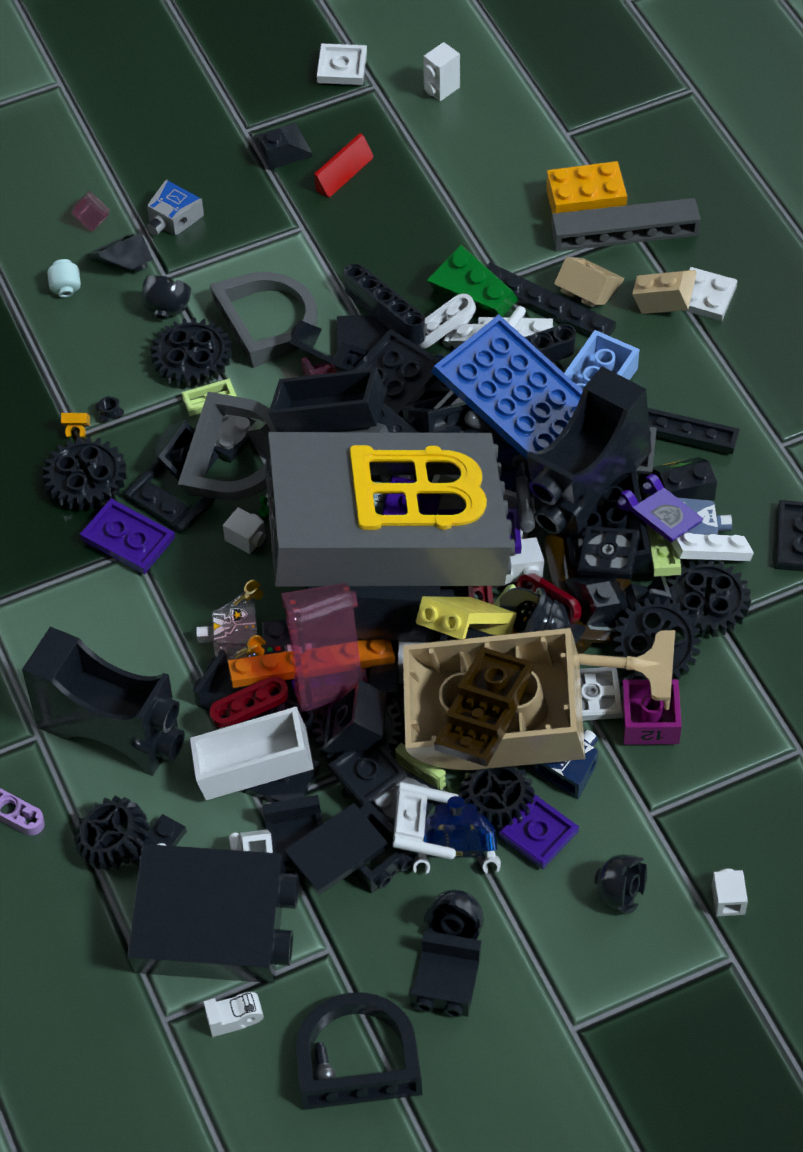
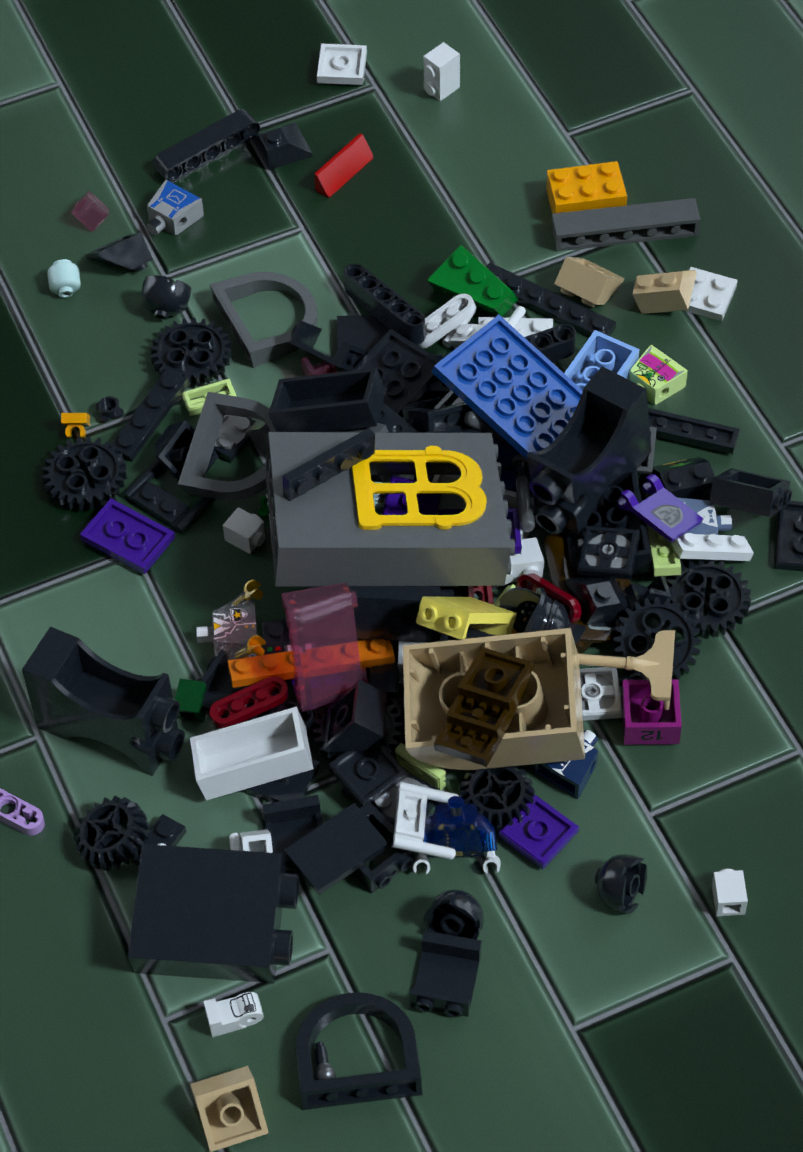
(150, 414): none -> black plate
(190, 696): none -> dark green panel
(206, 145): none -> black beam
(229, 1108): none -> tan slope
(328, 464): none -> black plate
(658, 375): none -> yellowish green torso
(750, 492): none -> black window

